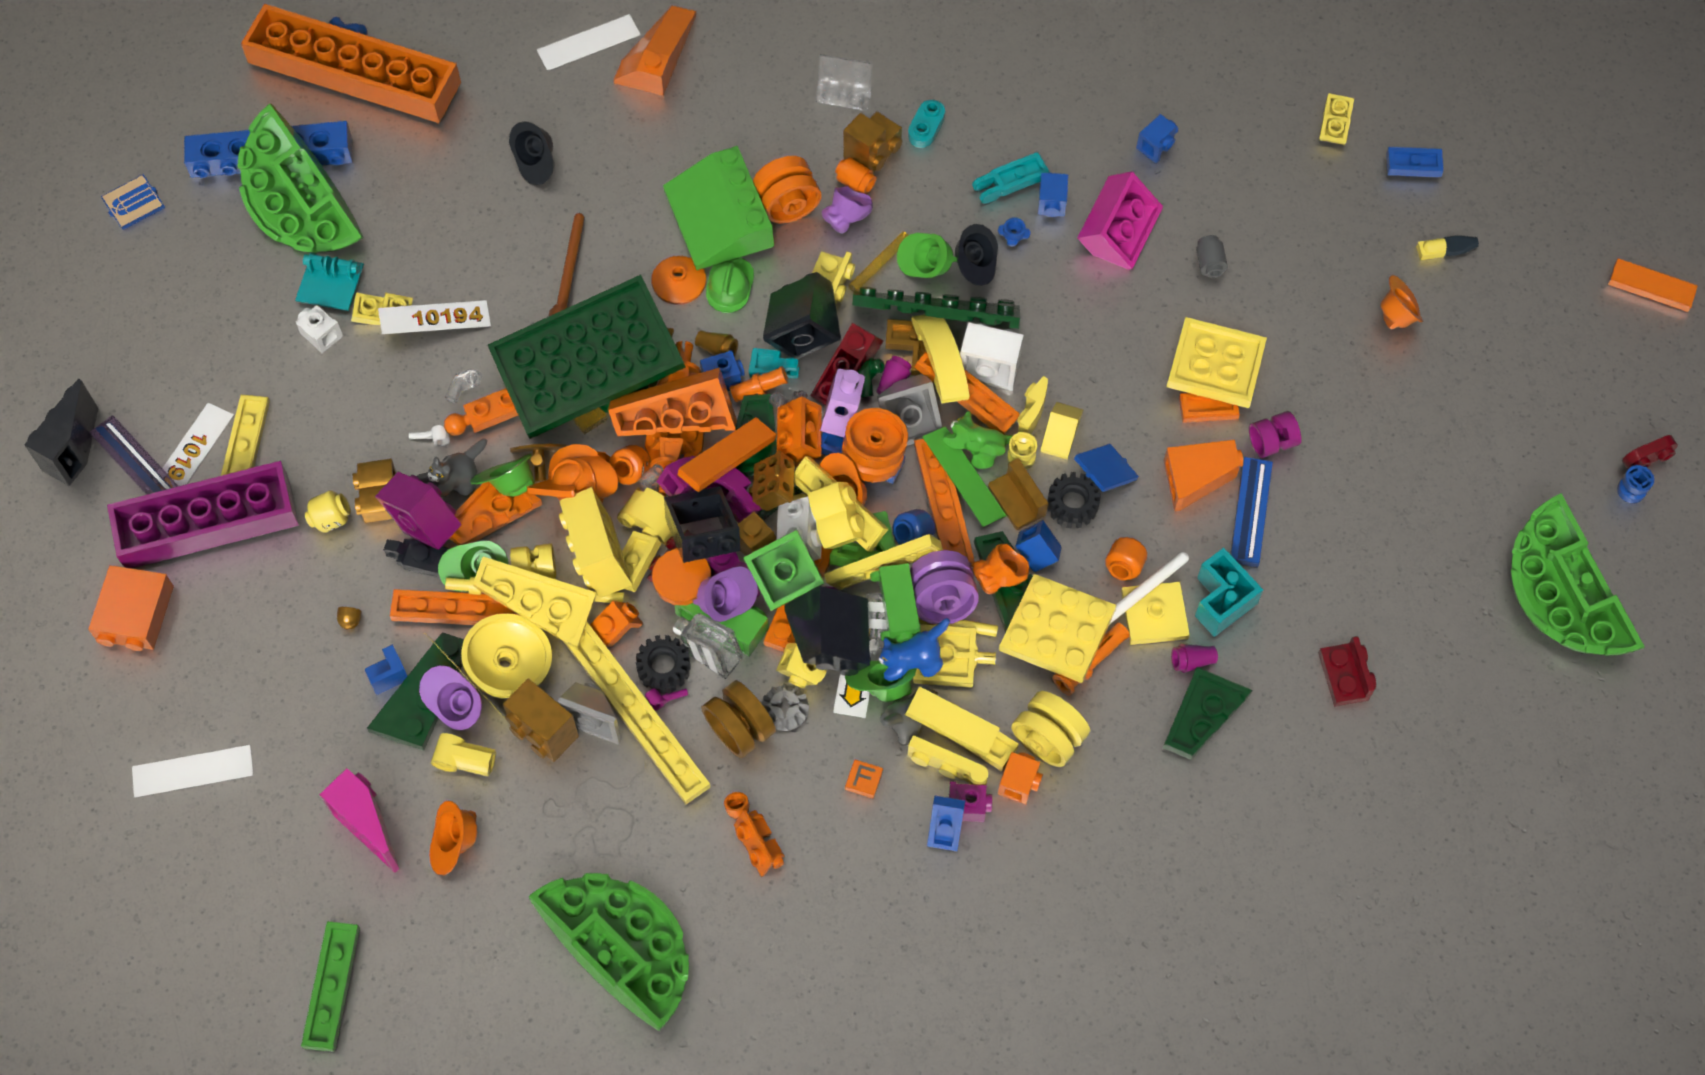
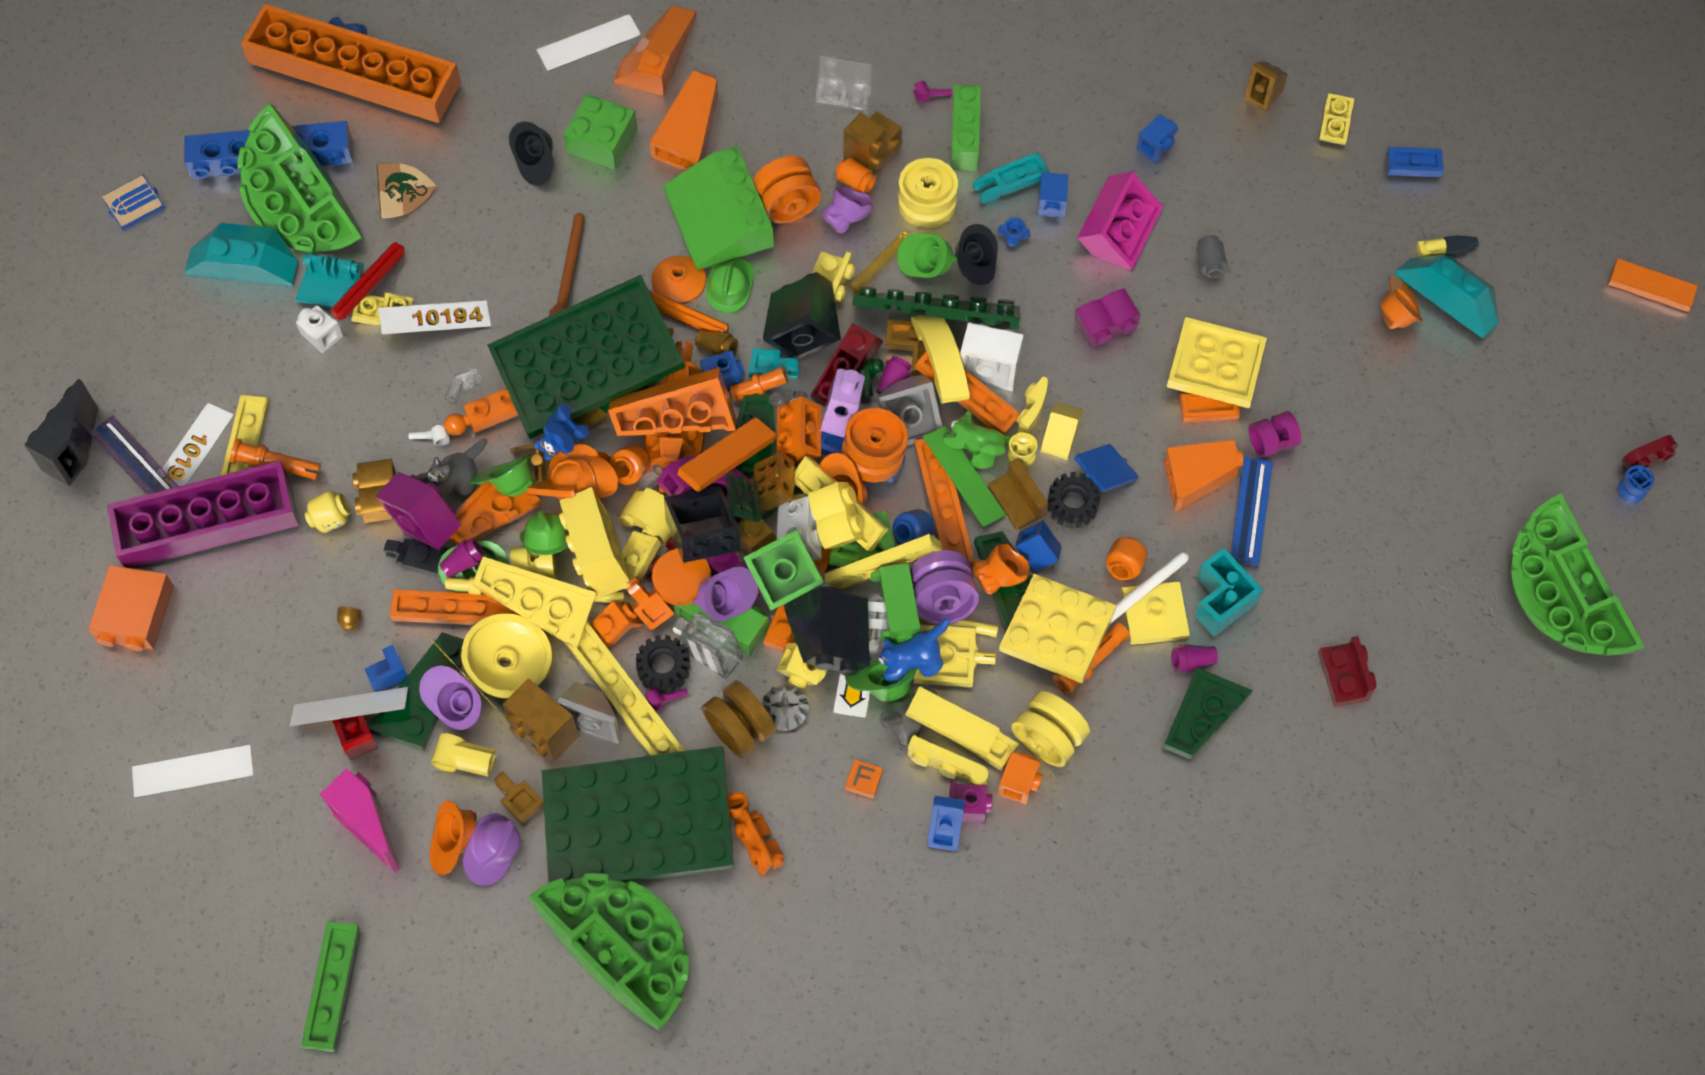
(243, 255): none -> teal wedge
(260, 456): none -> orange pin
(349, 706): none -> white sticker
(355, 736): none -> red slope
(367, 281): none -> red axle
(401, 189): none -> shield
(463, 557): none -> magenta cone
(490, 849): none -> medium lavender piece
(519, 799): none -> pearl gold plate
(544, 534): none -> bright green piece
(561, 433): none -> blue animal
(600, 131): none -> bright green brick
(639, 817): none -> dark green plate
(649, 606): none -> orange plate
(687, 125): none -> orange slope
(688, 315): none -> orange axle
(748, 497): none -> clear green tile
(923, 93): none -> magenta hand
(927, 121): teal plate -> none
(927, 193): none -> light yellow wheel
(965, 127): none -> bright green brick
(1107, 317): none -> magenta brick
(1265, 84): none -> pearl gold slope
(1453, 290): none -> teal wedge

